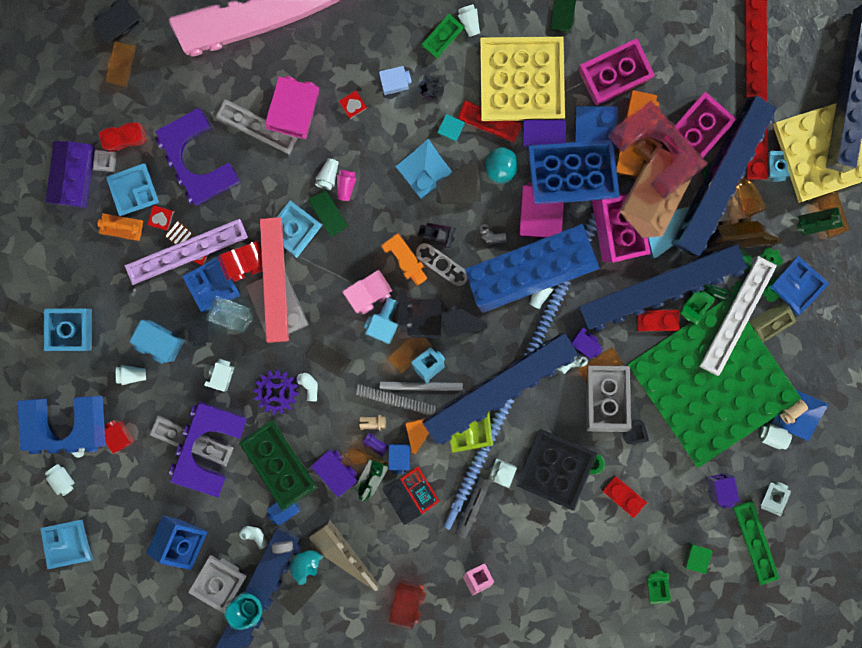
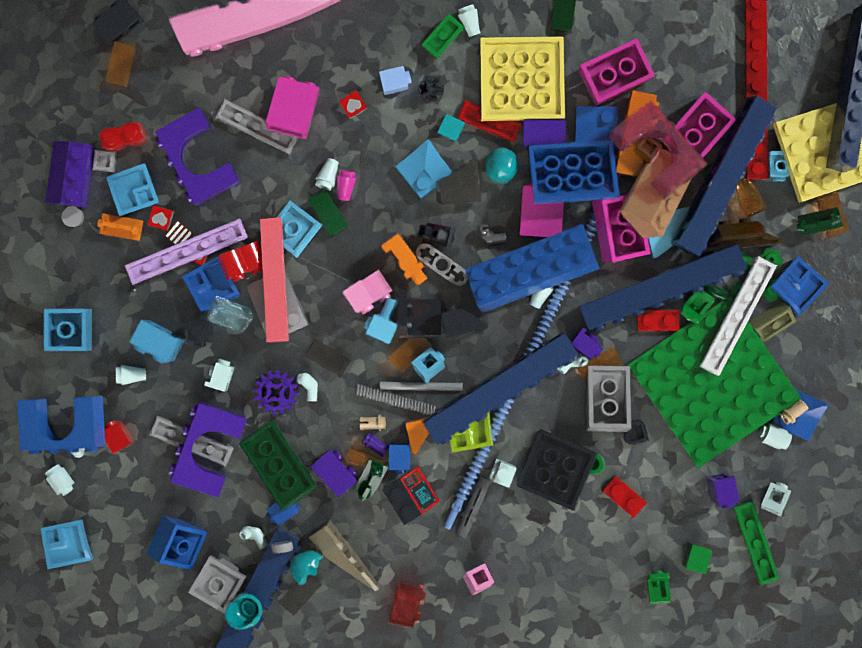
(72, 216): none -> light grey tile

